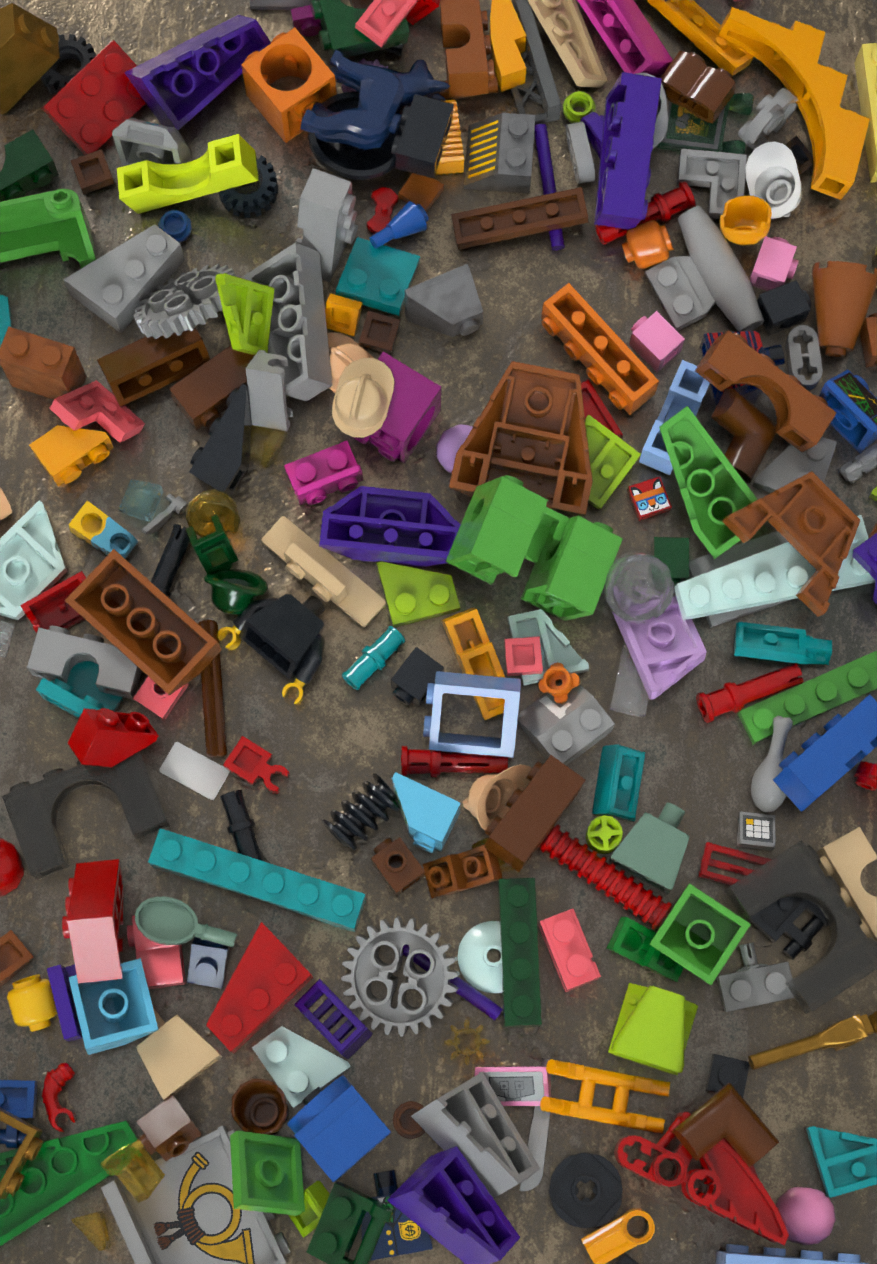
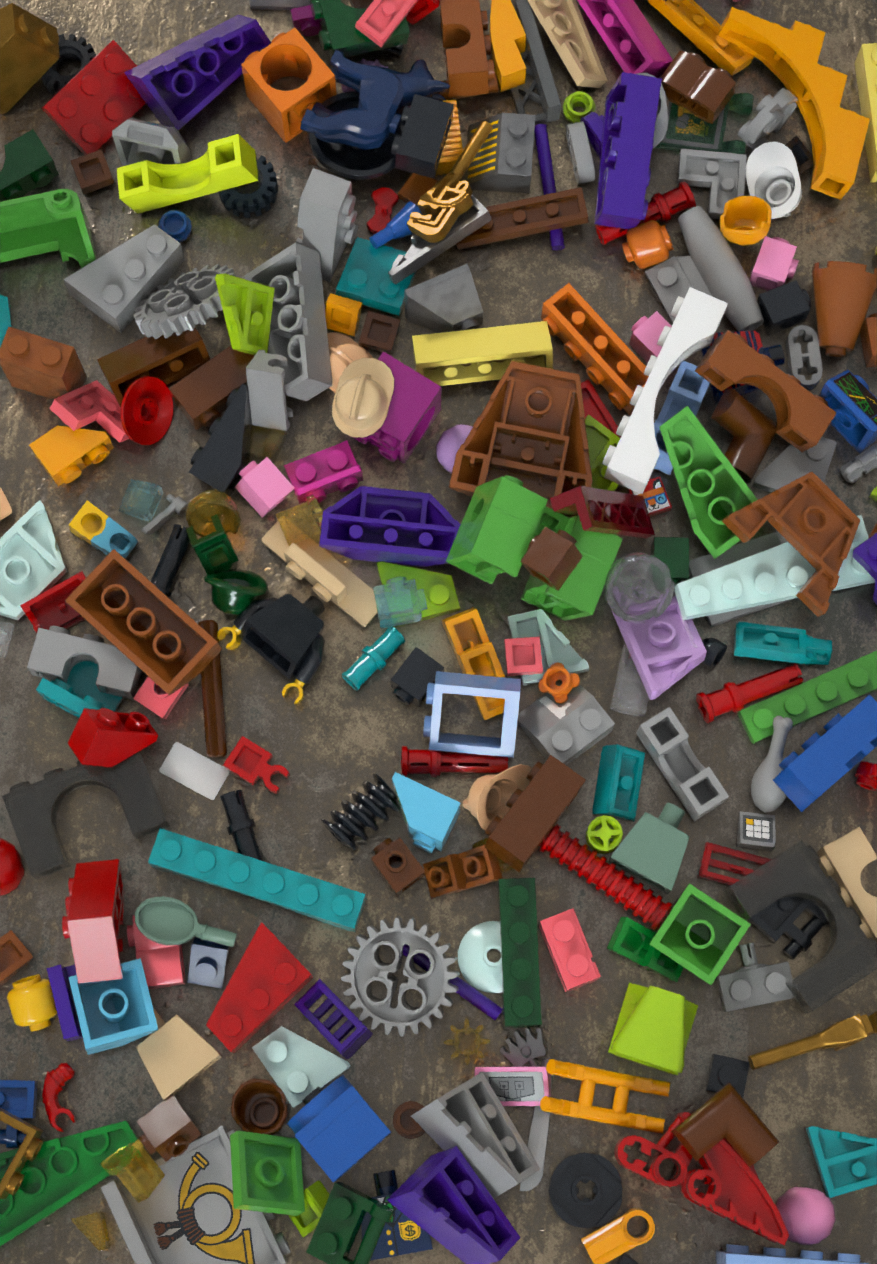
(147, 410): none -> red dish
(263, 486): none -> bright pink brick
(301, 520): none -> clear yellow tile
(399, 602): none -> clear light blue brick
(423, 251): none -> flat silver wing
(449, 195): none -> pearl gold piece
(481, 352): none -> light yellow brick
(526, 1048): none -> flat silver piece
(552, 557): none -> reddish brown brick
(605, 511): none -> dark red fence
(670, 750): none -> light grey arch
(692, 330): none -> white arch
(715, 651): none -> black hinge

